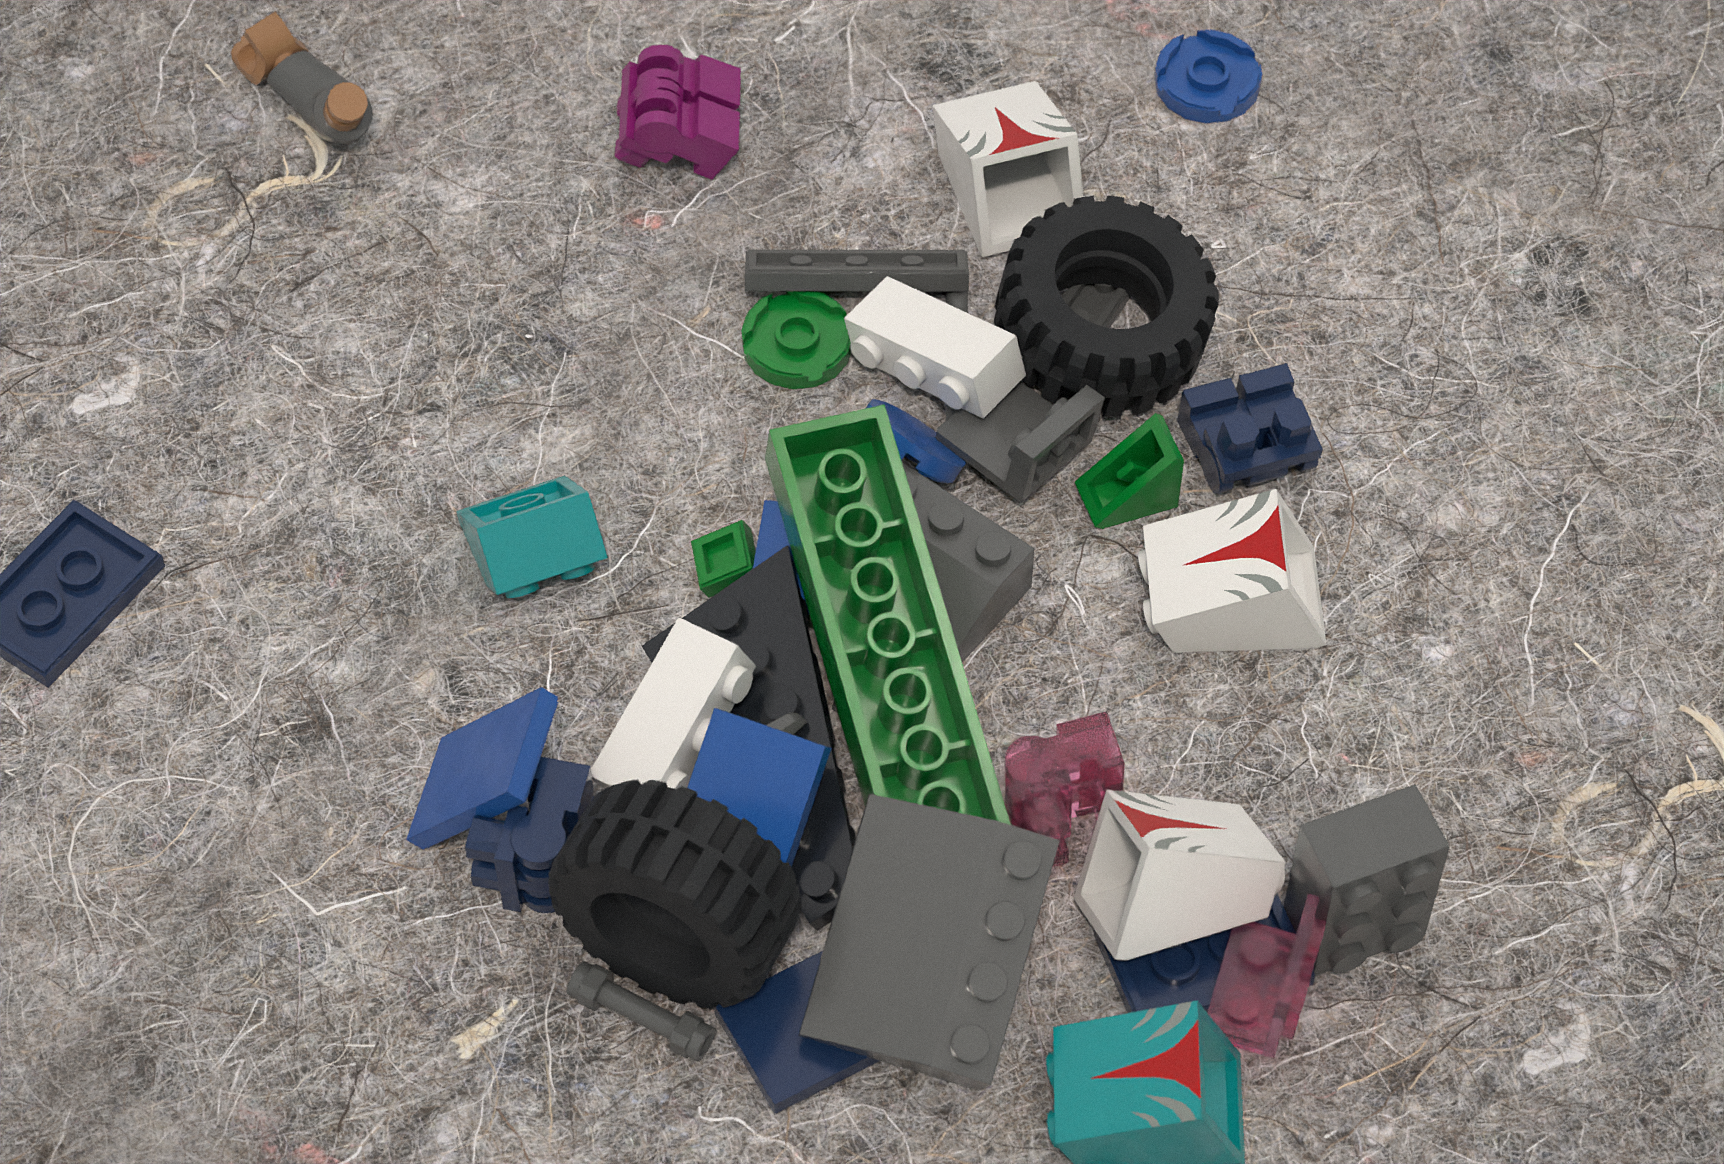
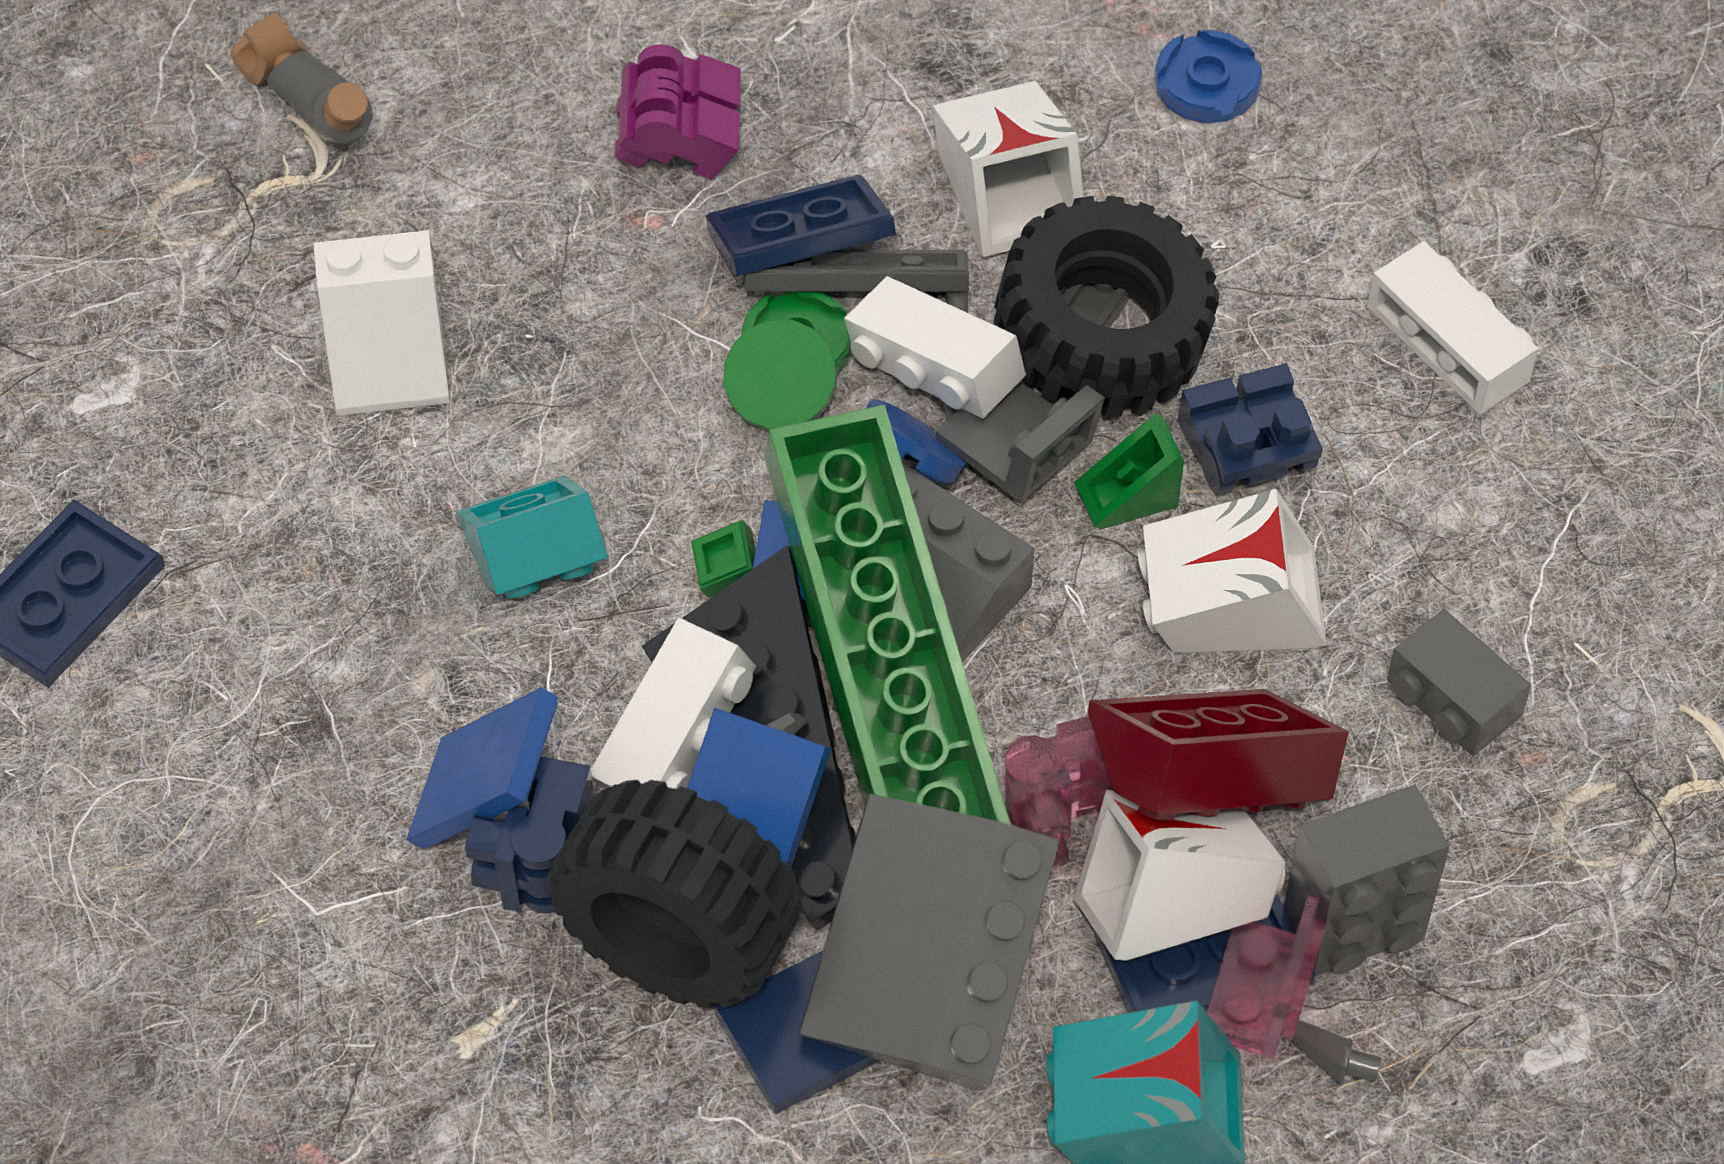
(381, 322): none -> white slope
(686, 1034): dark grey bar -> none
(780, 374): none -> green tile
(800, 224): none -> dark blue tile
(1216, 752): none -> dark red slope
(1335, 1053): none -> dark grey bar
(1452, 327): none -> white brick
(1458, 682): none -> dark grey brick

